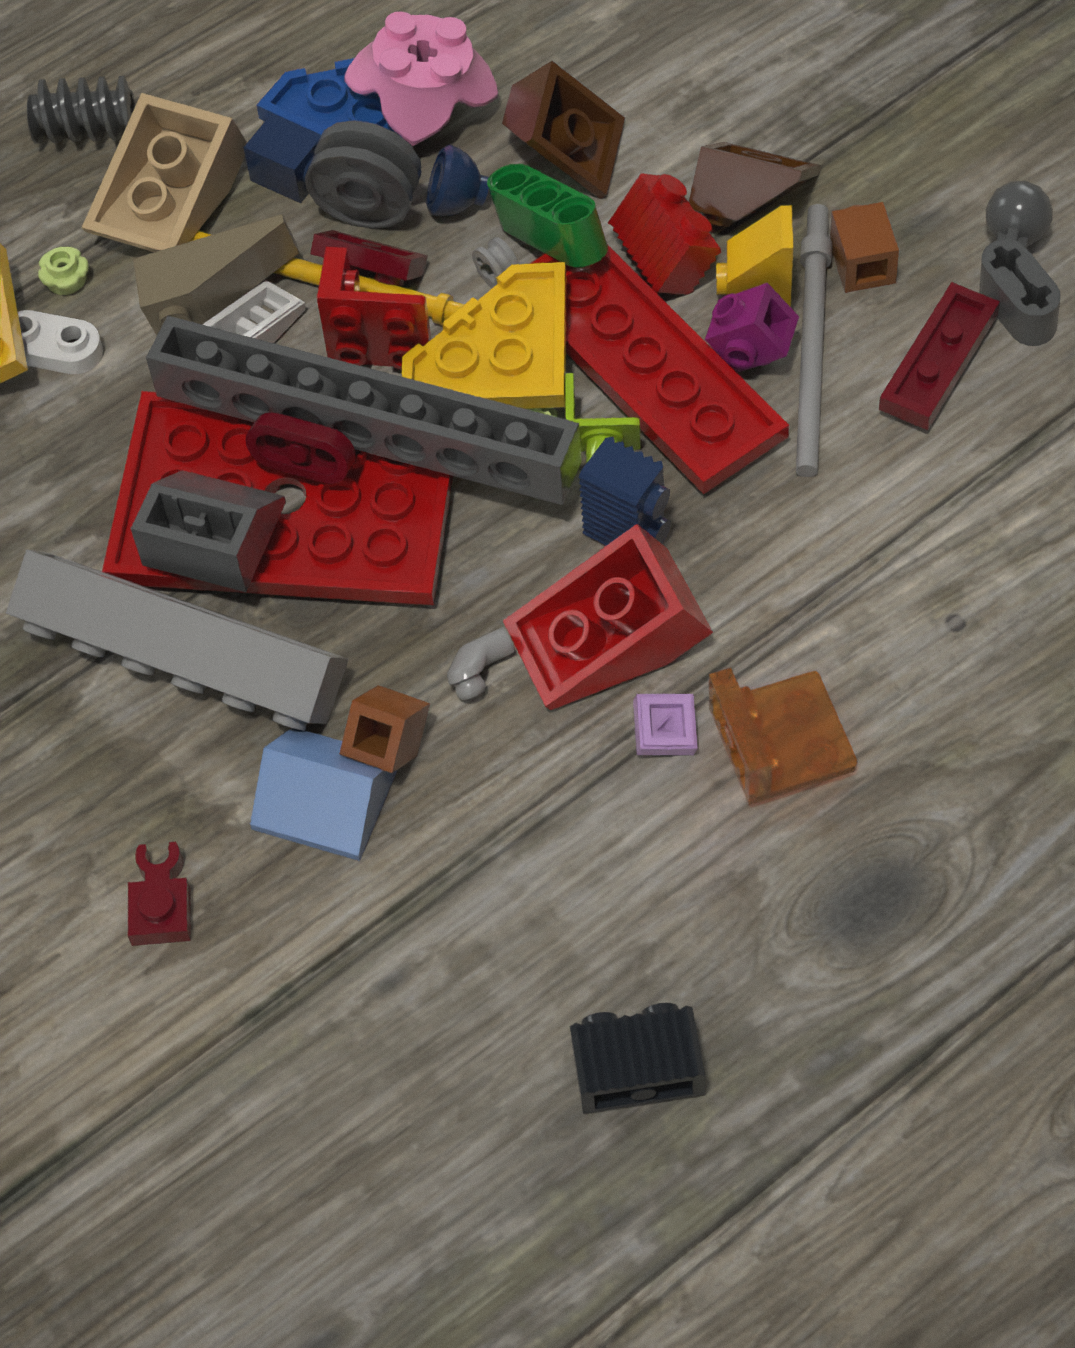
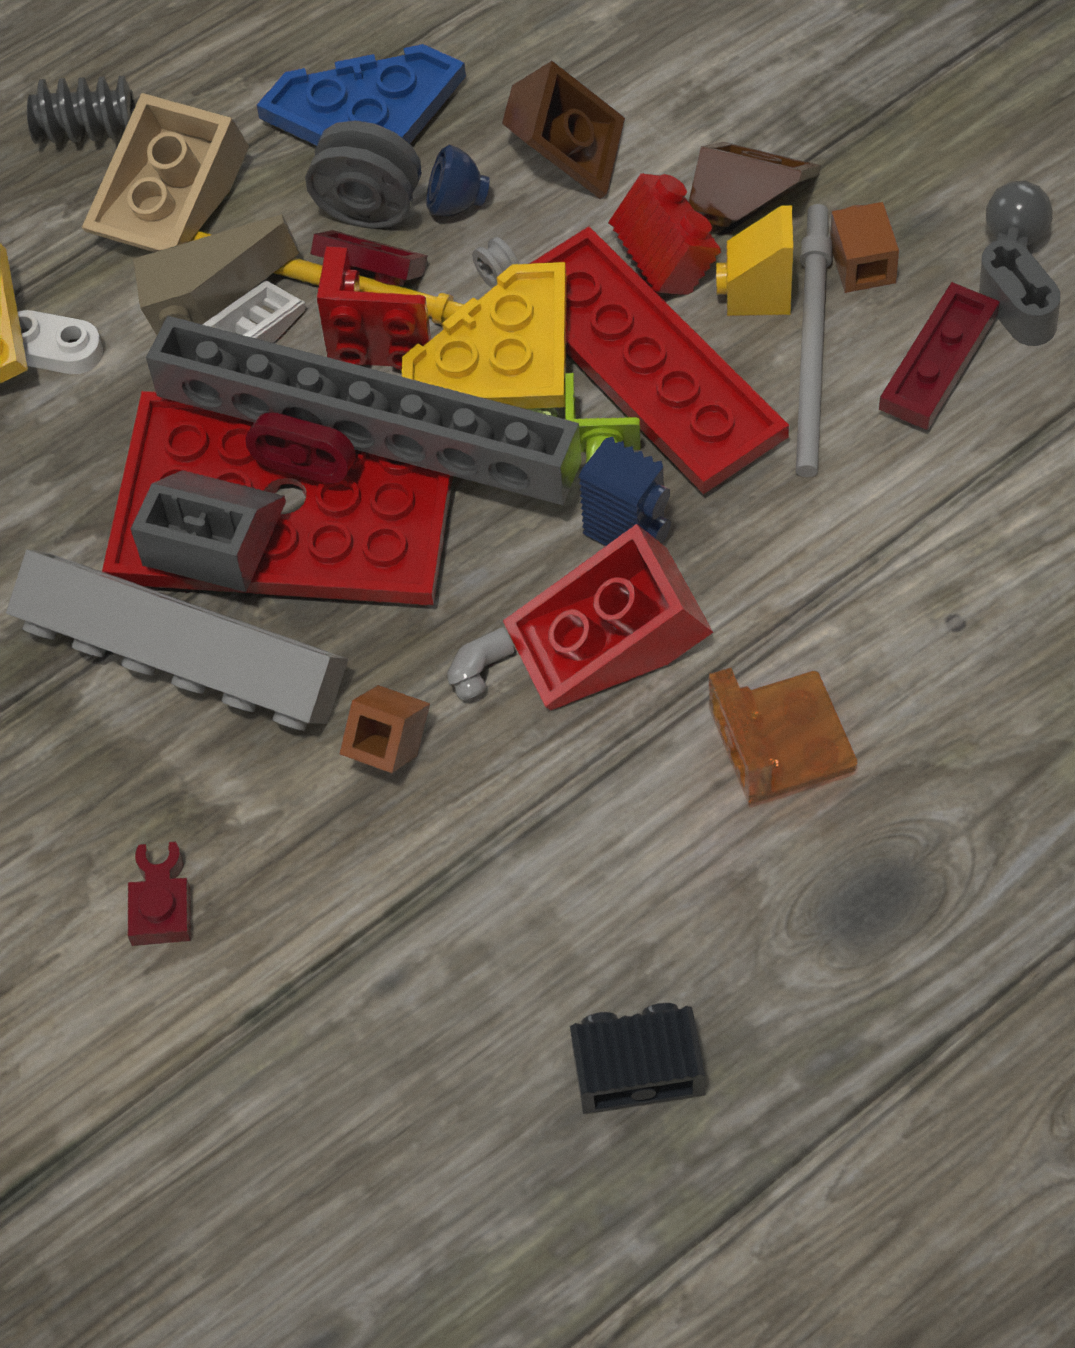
(63, 270): yellowish green plate -> none
(281, 156): dark blue brick -> none
(317, 794): medium blue slope -> none
(421, 73): bright pink brick -> none
(547, 215): green beam -> none
(665, 724): lavender tile -> none
(752, 328): magenta brick -> none

